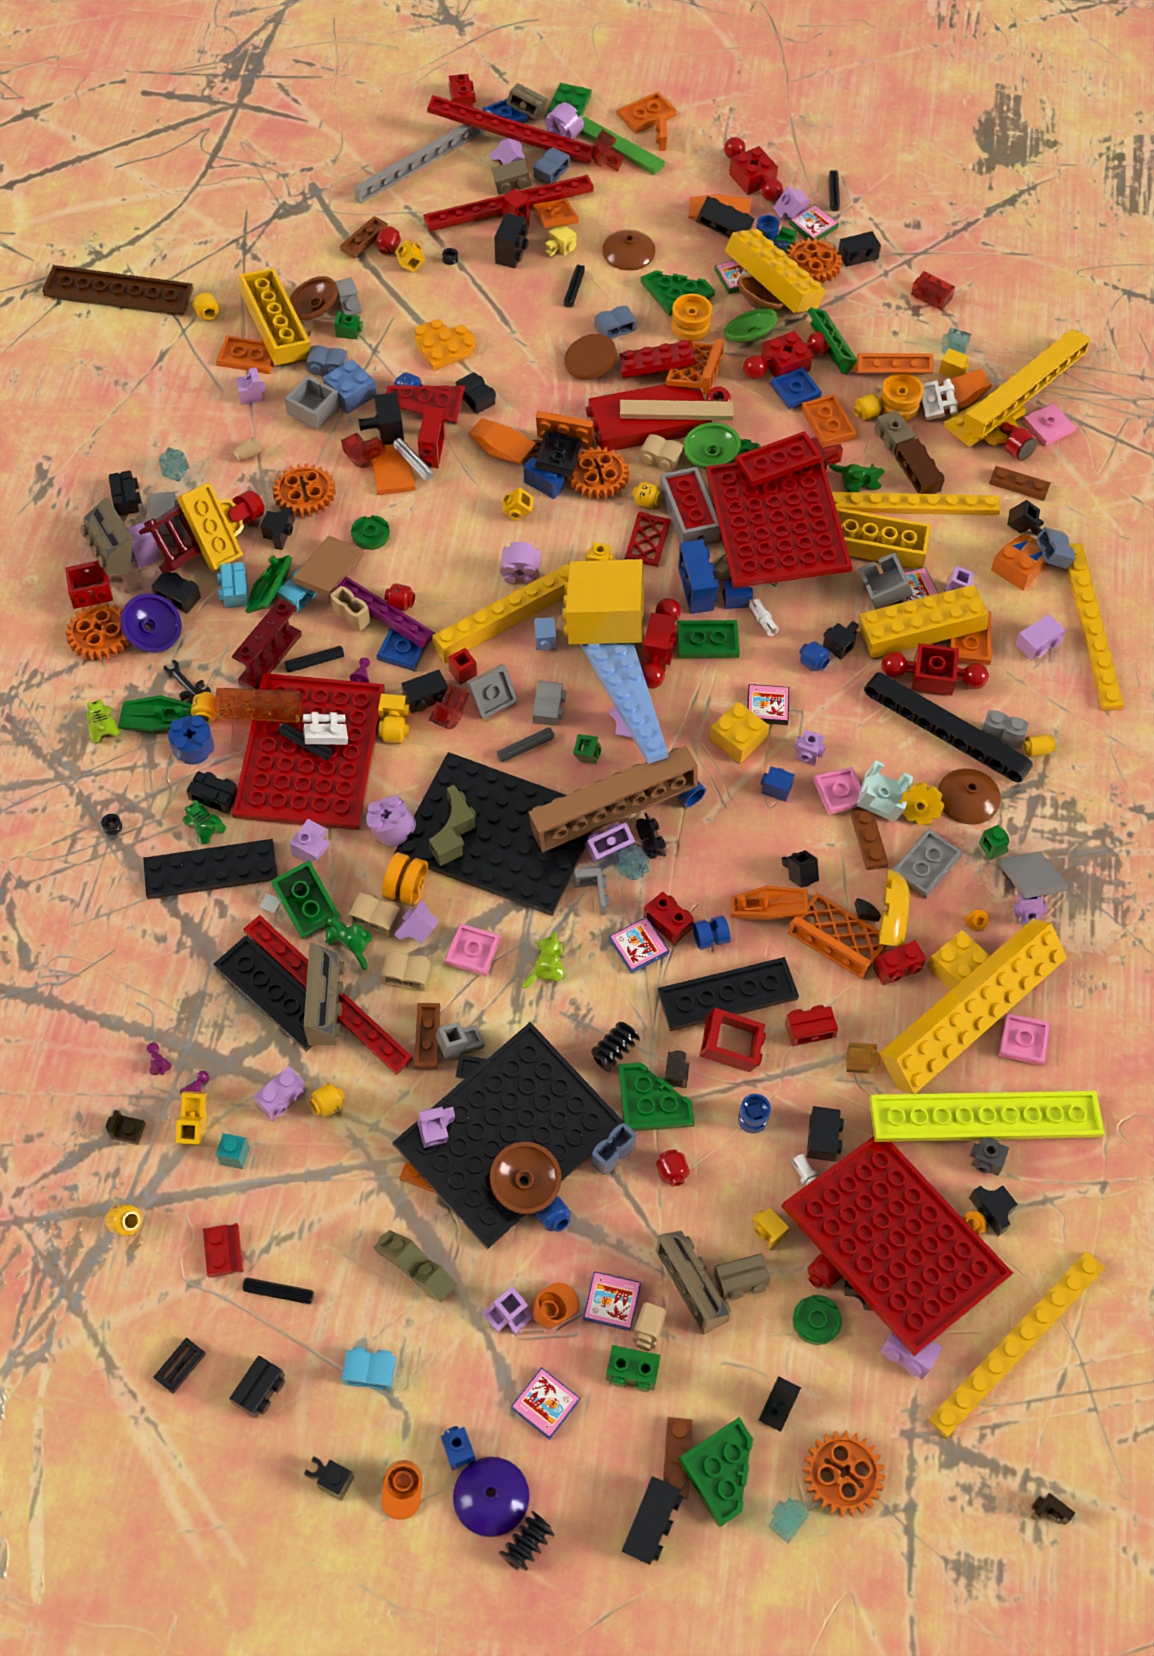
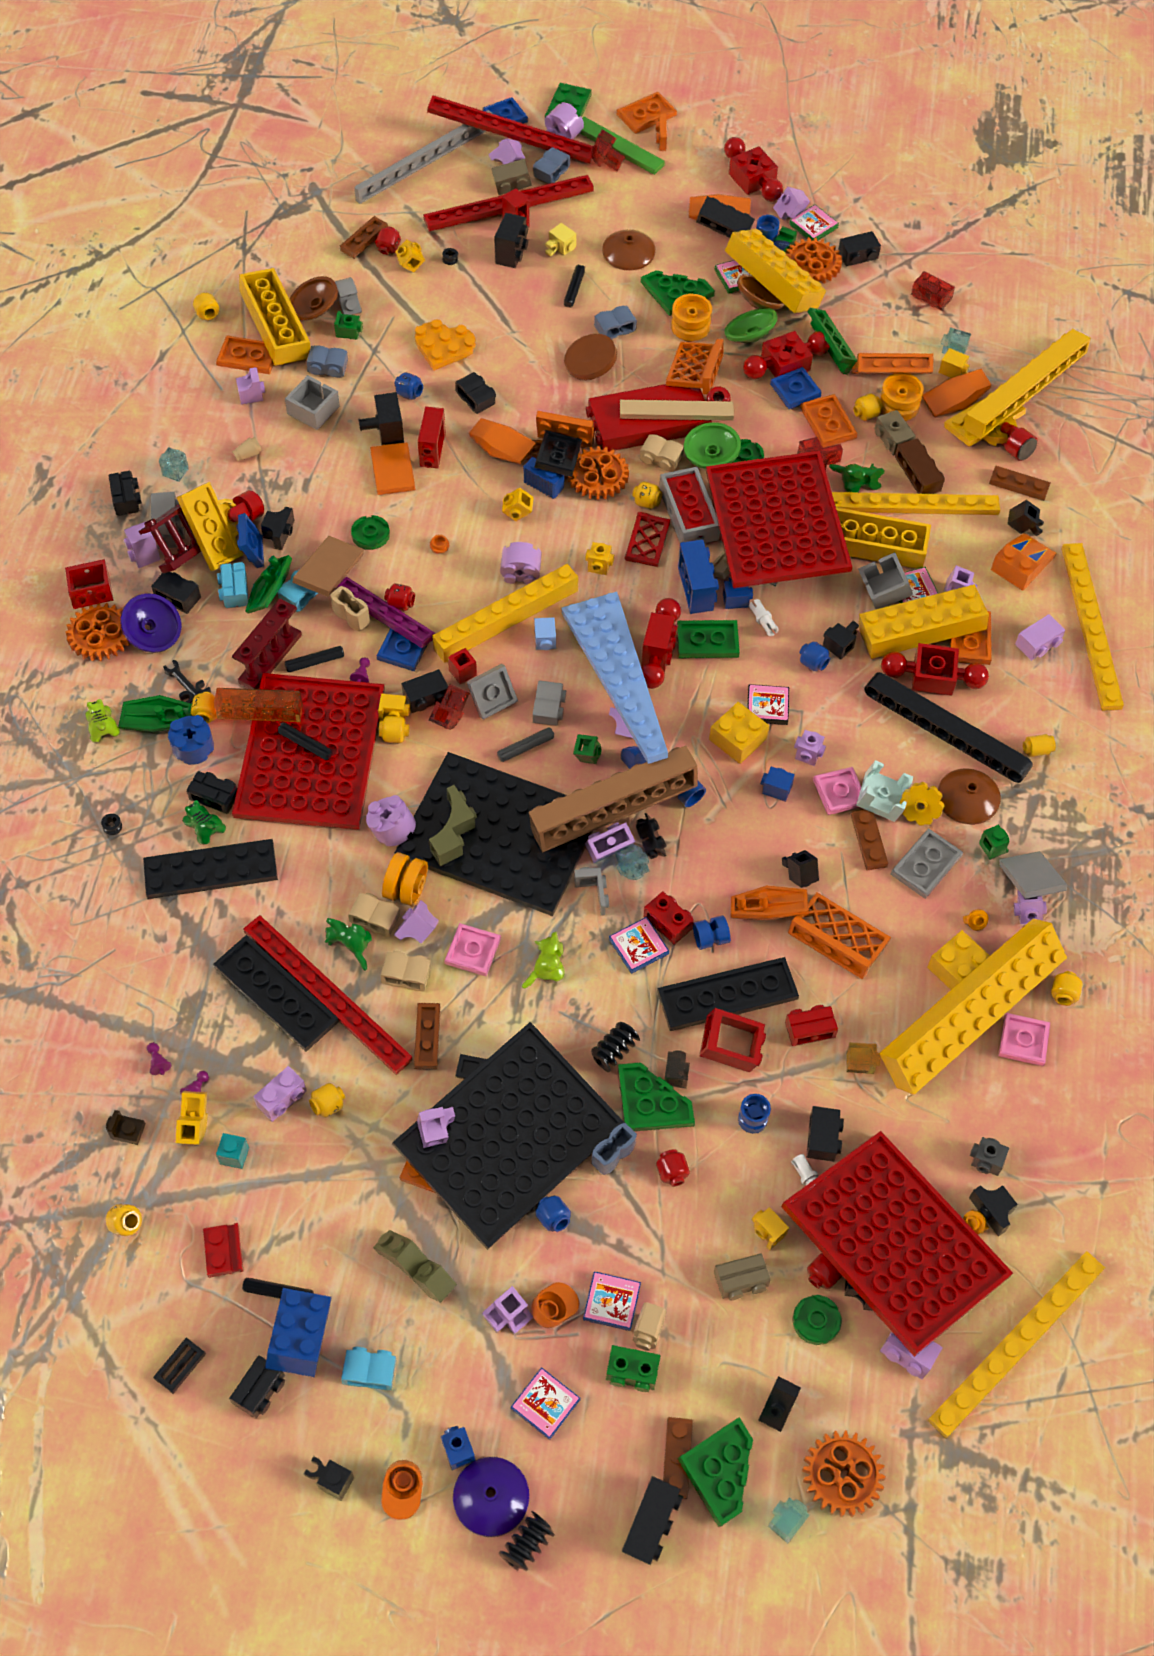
(108, 538): dark tan slope -> none
(118, 289): reddish brown plate -> none
(250, 540): none -> blue plate
(270, 903): white sticker -> none
(298, 1332): none -> blue brick
(304, 899): green slope -> none
(309, 842): lavender brick -> none
(318, 486): orange gear -> none
(322, 996): dark tan slope -> none
(325, 733): white plate -> none
(352, 384): medium blue brick -> none
(362, 452): clear red brick -> none
(413, 459): light grey axle -> none
(417, 397): red wing -> none
(439, 544): none -> orange plate
(457, 1041): light grey brick -> none
(461, 89): red brick -> none
(526, 101): dark tan brick -> none
(535, 1165): dark orange dish -> none
(555, 213): orange tile -> none
(604, 602): yellow brick -> none
(632, 756): none -> blue brick
(657, 358): red plate -> none
(692, 1281): dark tan slope -> none
(778, 459): red plate -> none
(834, 190): black axle -> none
(866, 910): black tile -> none
(895, 918): yellow brick -> none
(899, 962): red brick -> none
(932, 401): white plate -> none
(986, 1115): neon yellow plate -> none
(1005, 729): light grey brick -> none
(1049, 424): bright pink plate -> none
(1055, 547): sand blue brick -> none
(1056, 1509): dark brown bracket -> none
(1066, 988): none -> yellow head

